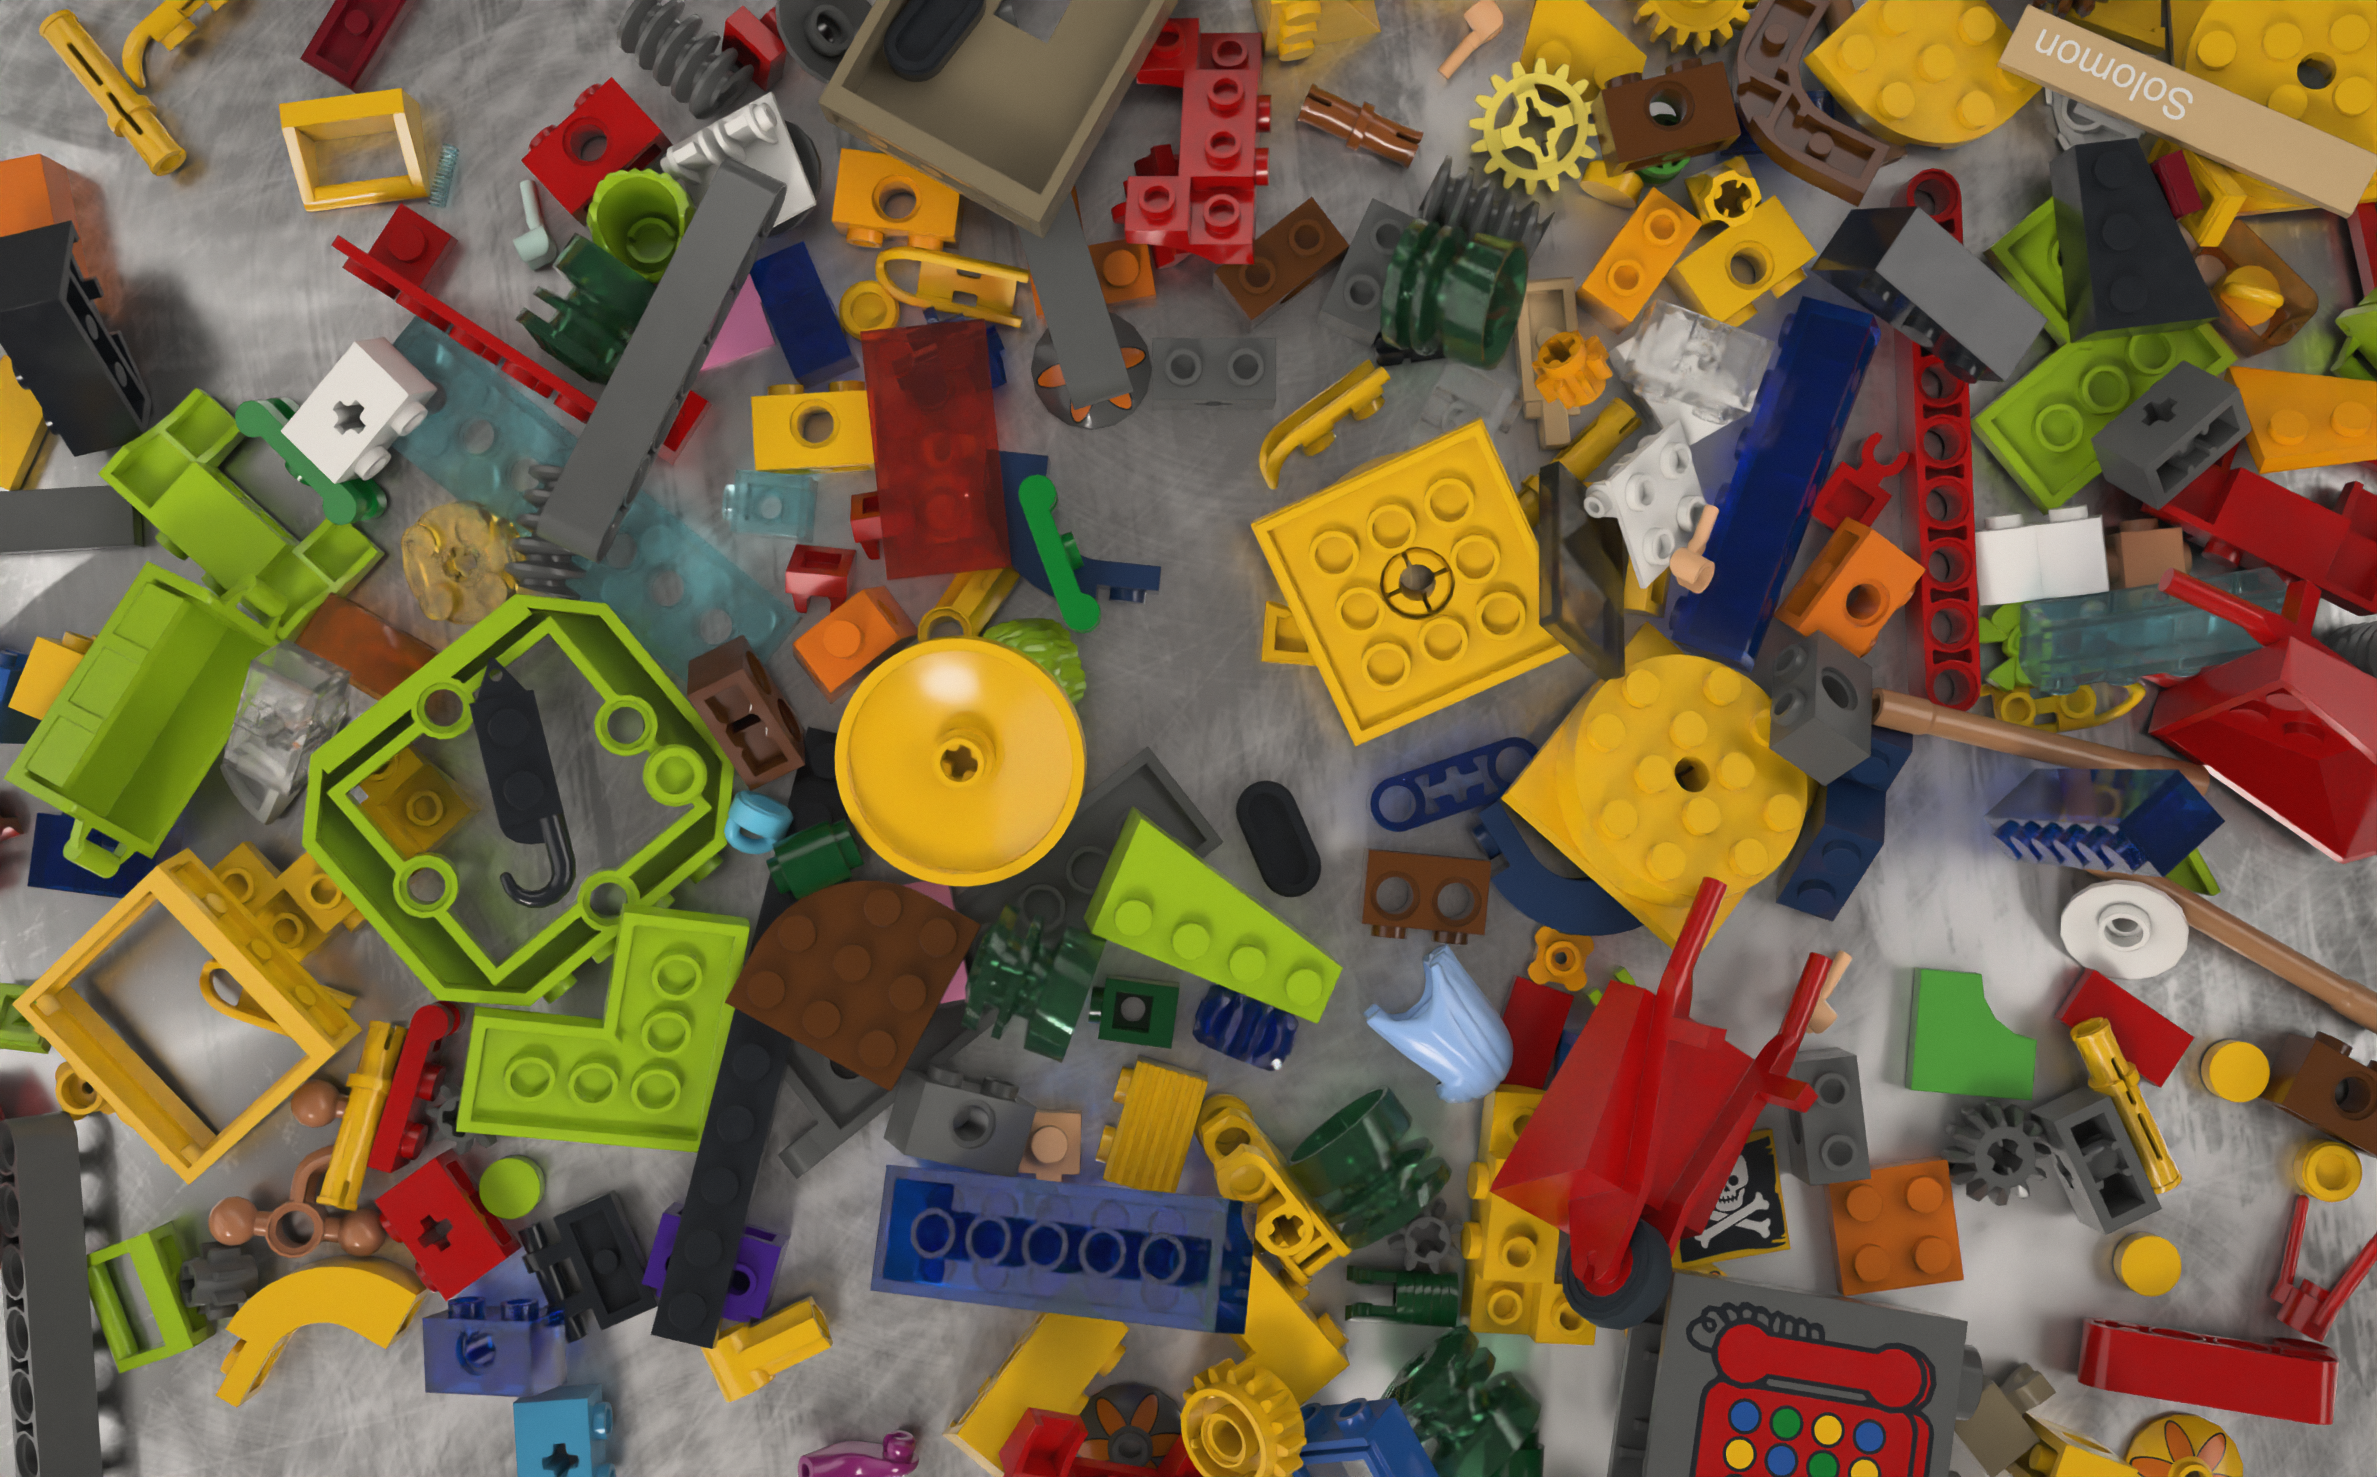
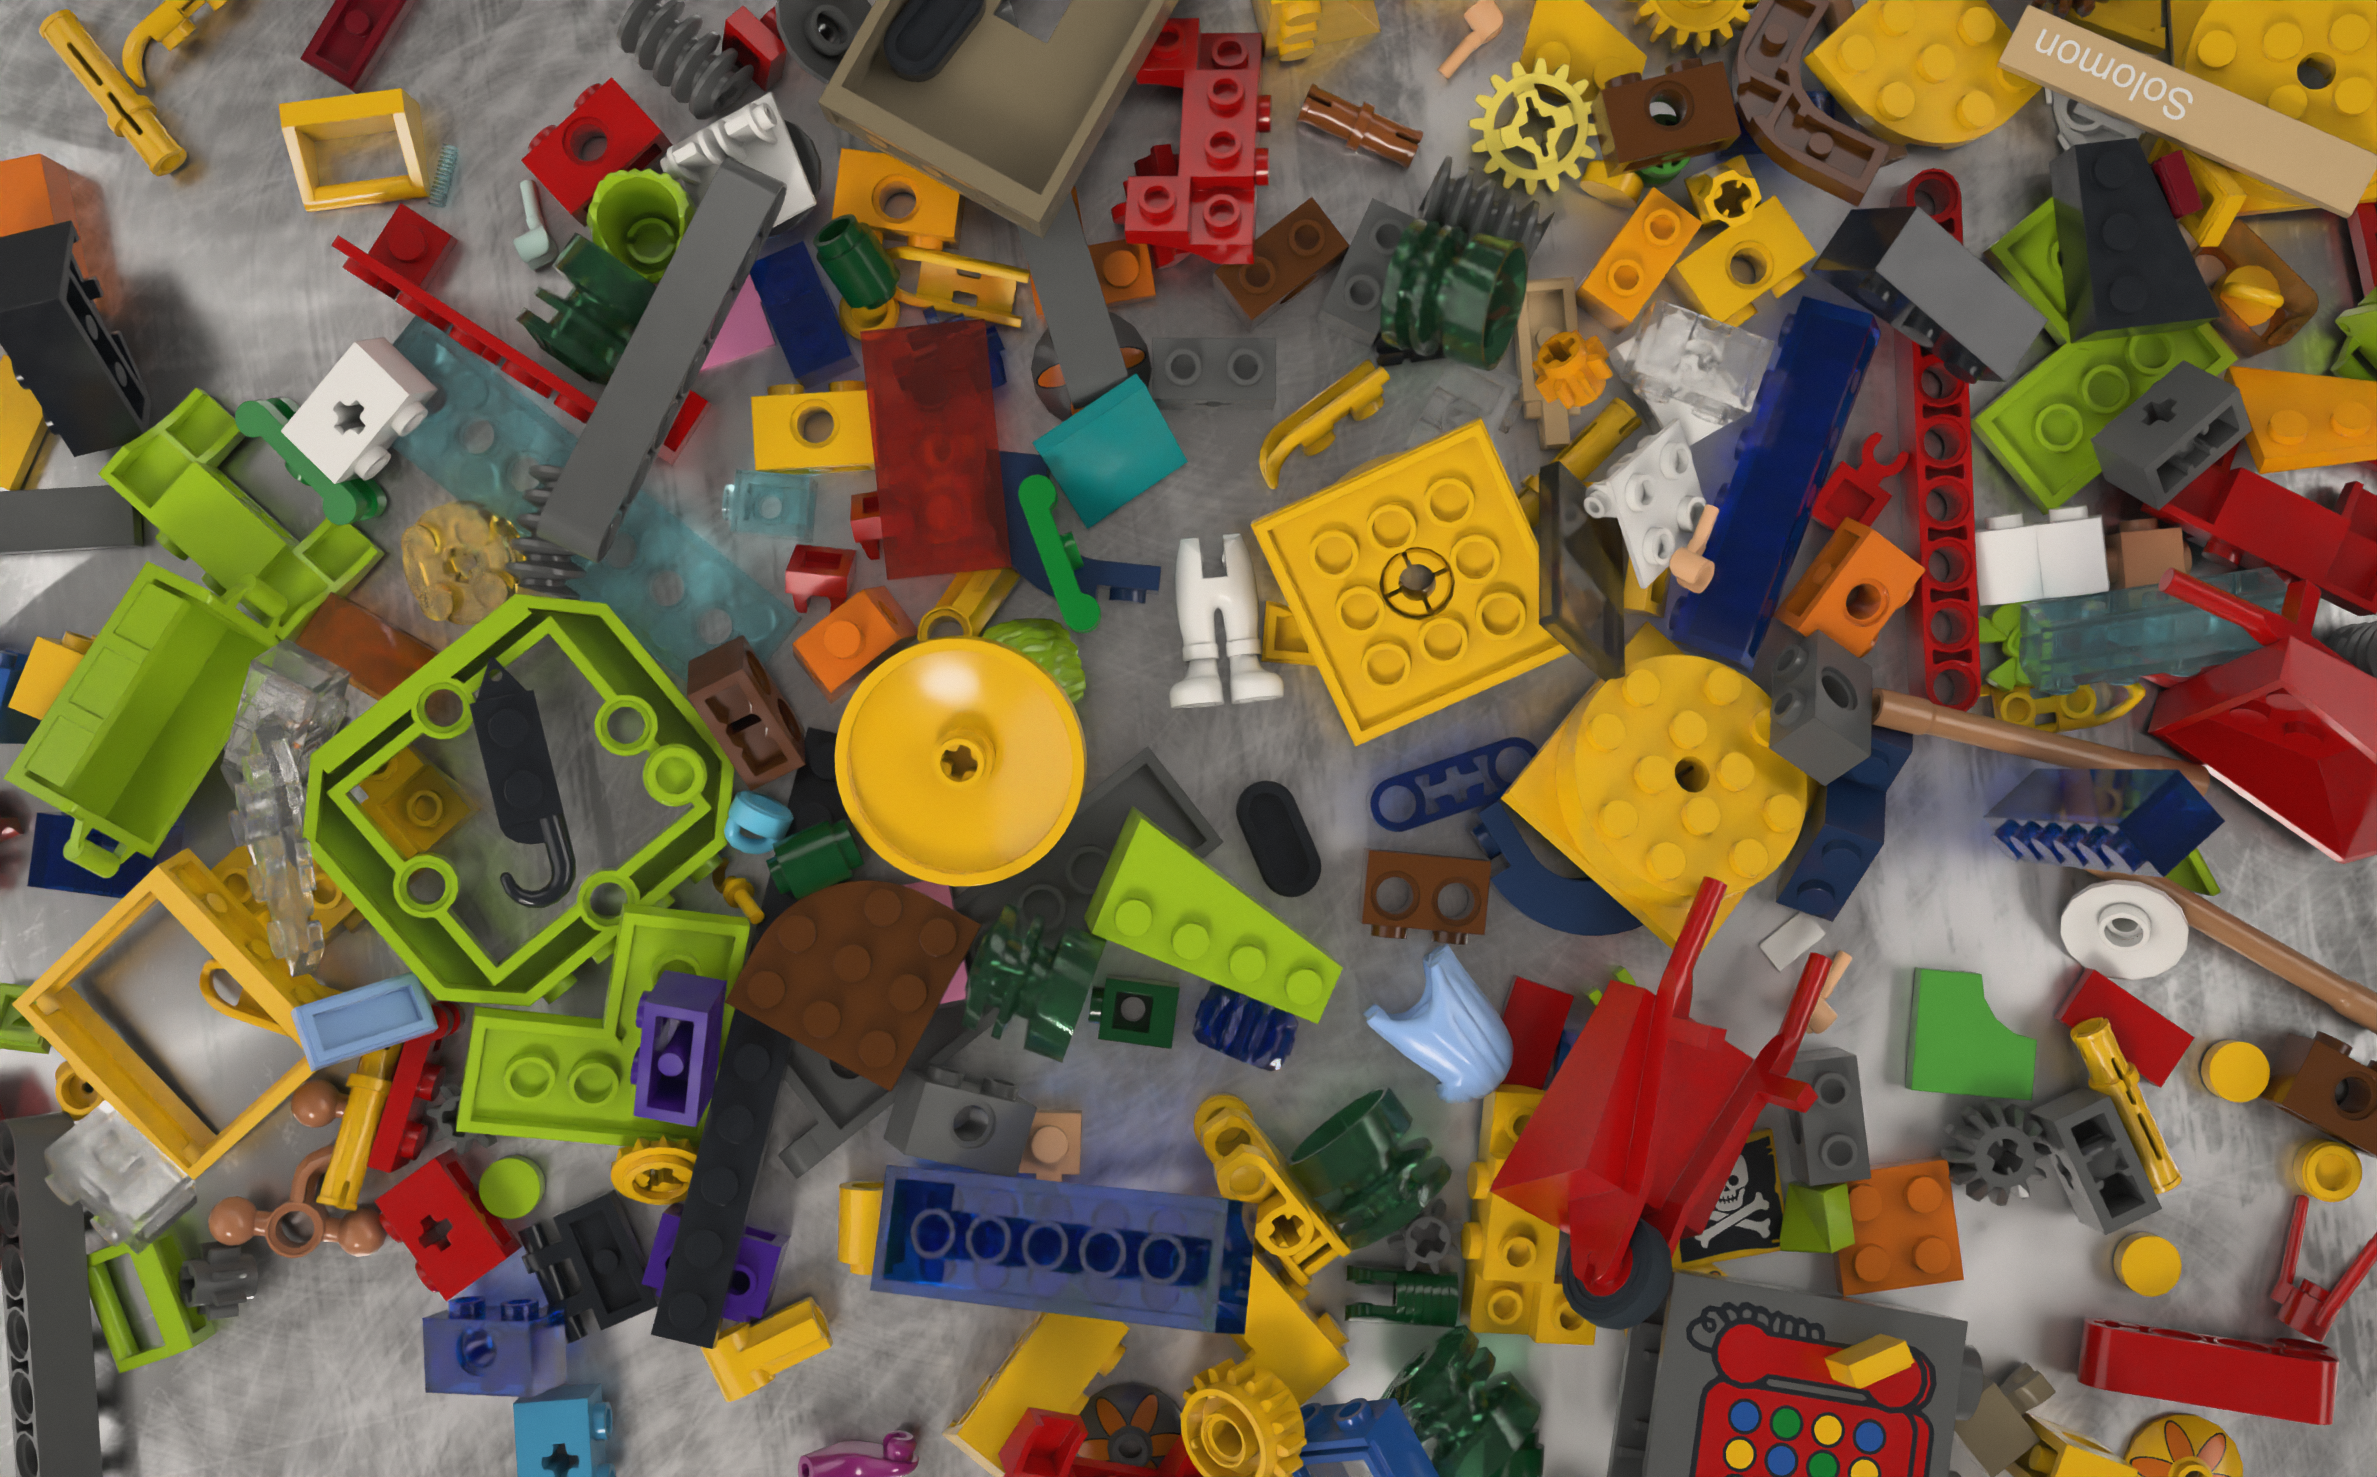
(119, 1179): none -> clear brick
(282, 866): none -> clear plate
(346, 1290): yellow arch -> none
(363, 1020): none -> light blue tile
(670, 1175): none -> yellow gear
(678, 1047): none -> dark purple brick
(737, 892): none -> yellow hand
(856, 262): none -> dark green brick
(859, 1224): none -> yellow brick
(1110, 451): none -> teal tile
(1153, 1126): yellow brick -> none
(1239, 603): none -> white piece
(1544, 966): light orange plate -> none
(1792, 940): none -> white sticker
(1816, 1218): none -> lime slope
(1869, 1361): none -> yellow tile

